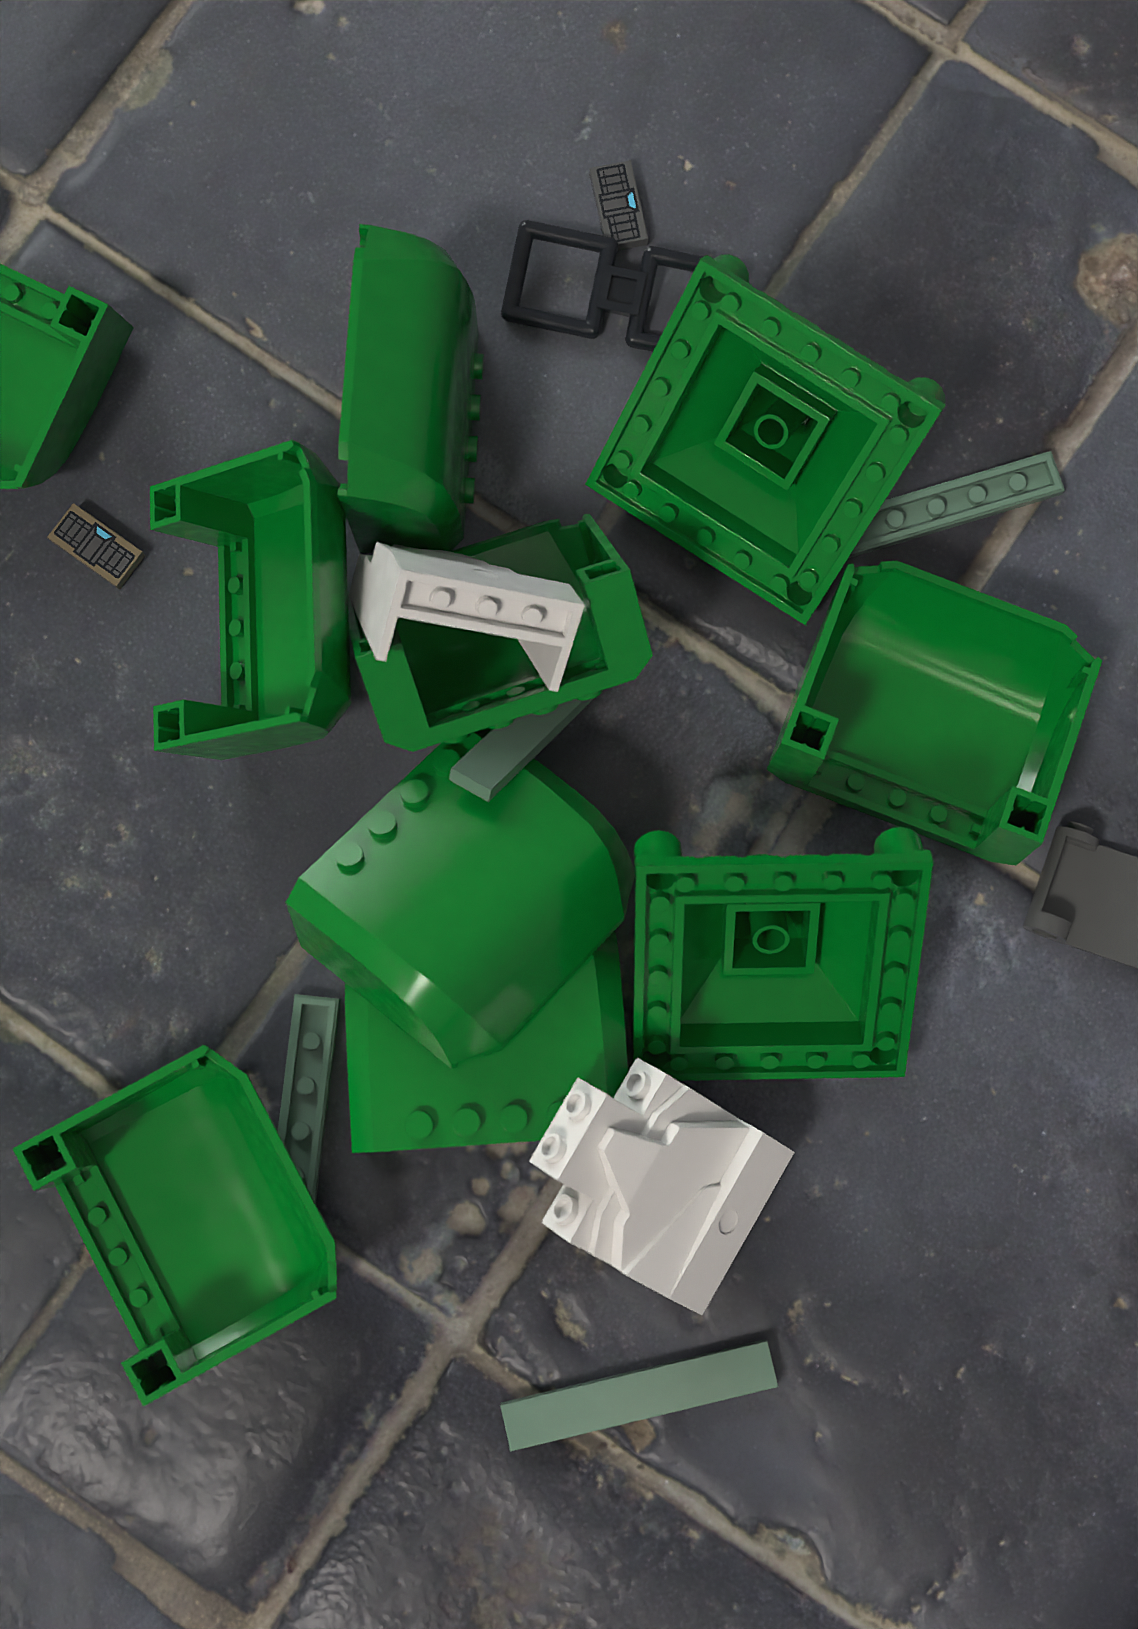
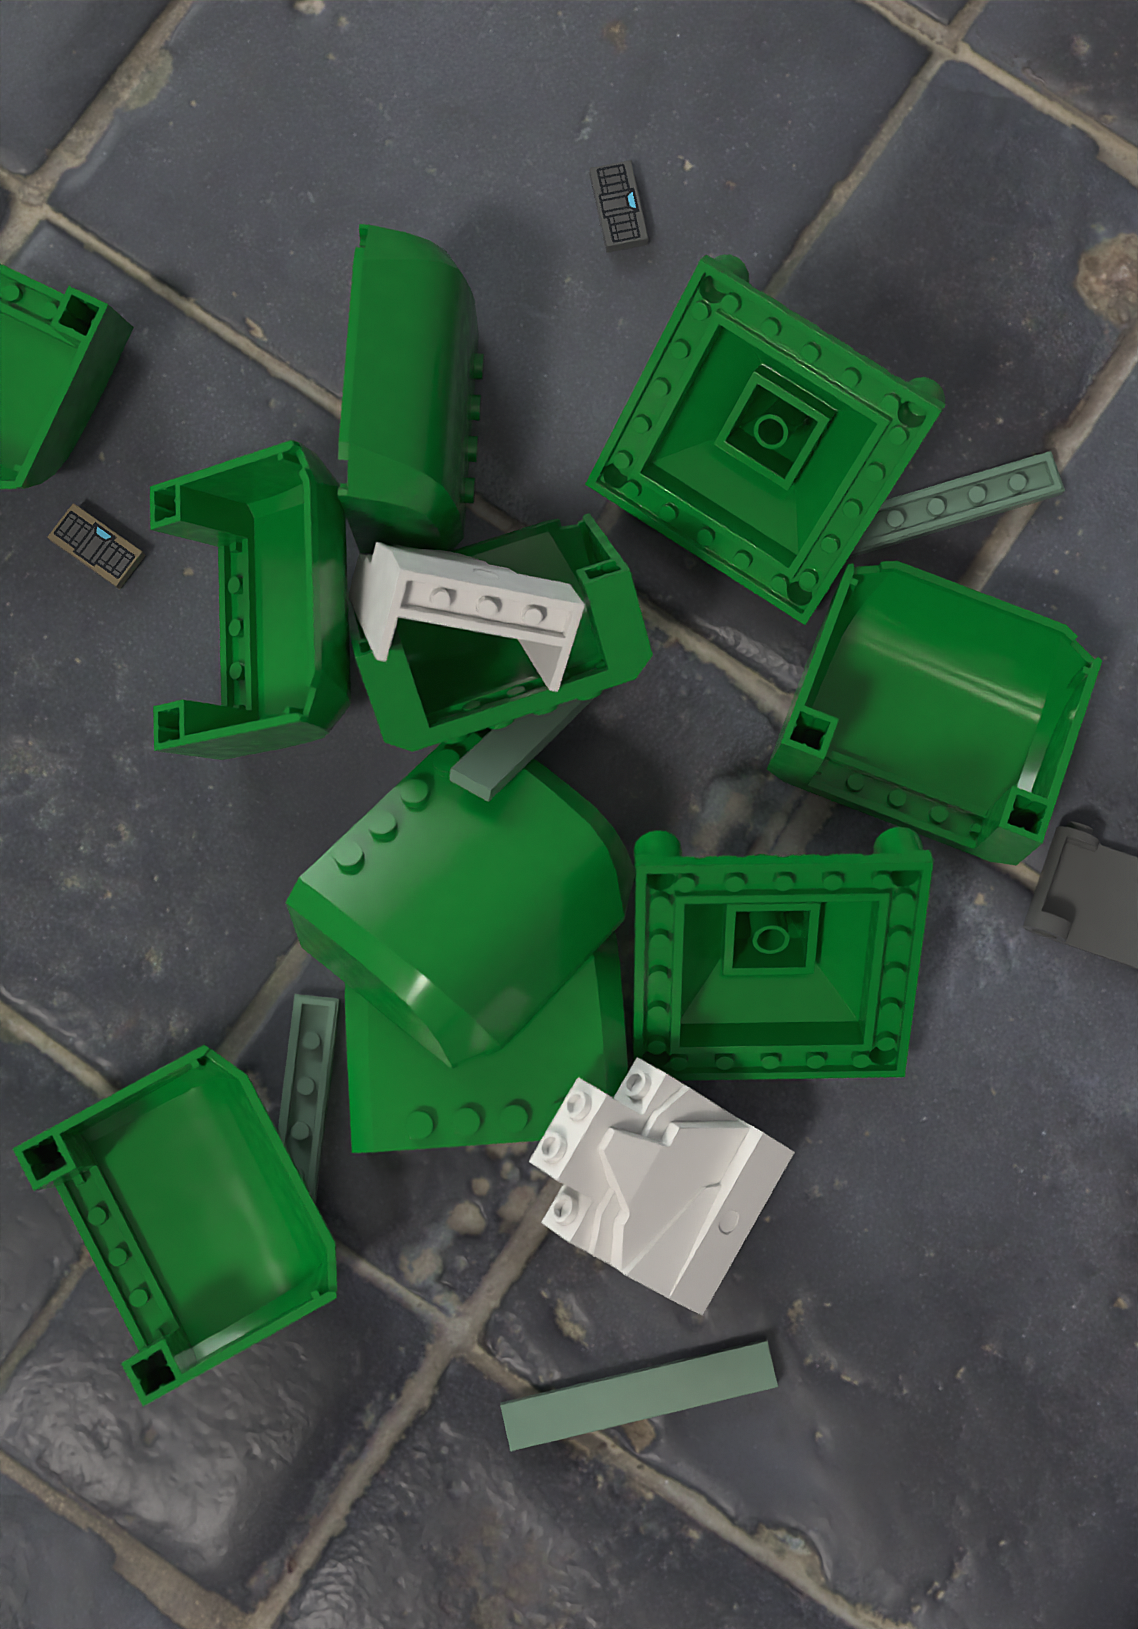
(613, 290): black bar -> none

